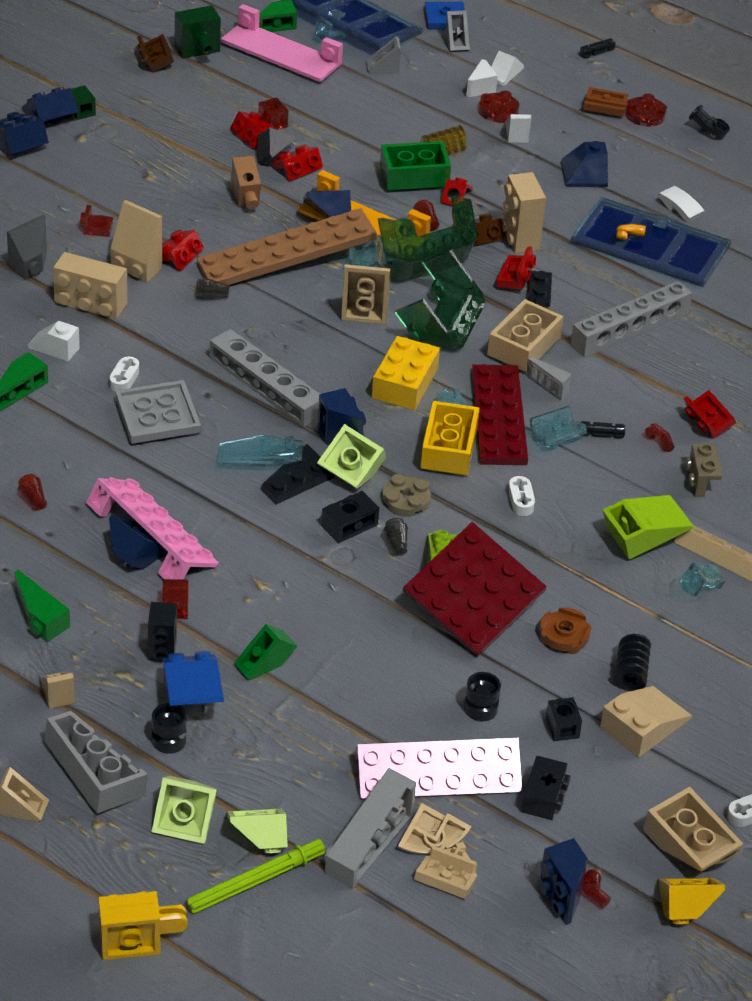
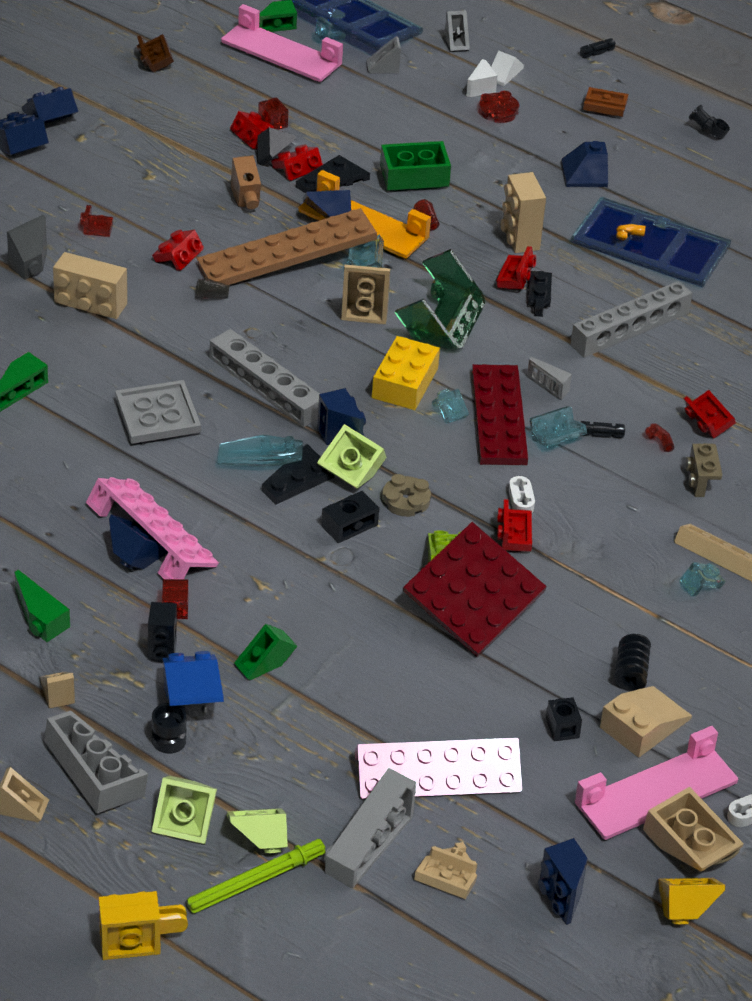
(32, 490): clear red cone -> none
(57, 340): white slope -> none
(85, 102): dark green brick -> none
(128, 376): white beam -> none
(138, 241): tan slope -> none
(197, 31): dark green brick -> none
(337, 166): none -> black wing
(396, 534): clear smoke cone -> none
(406, 251): clear green windscreen -> none
(432, 829): tan brick -> none
(436, 12): blue plate -> none
(450, 438): yellow brick -> none
(453, 139): clear yellow piece -> none
(459, 184): red bracket -> none
(482, 696): black wheel -> none
(488, 229): reddish brown bracket -> none
(515, 528): none -> red bracket
(518, 128): white slope -> none
(525, 334): tan brick -> none
(544, 788): black brick -> none
(569, 641): dark orange plate -> none
(592, 889): clear red arm -> none
(627, 802): none -> bright pink bracket
(645, 523): lime slope -> none
(646, 110): clear red plate -> none
(681, 201): white slope -> none

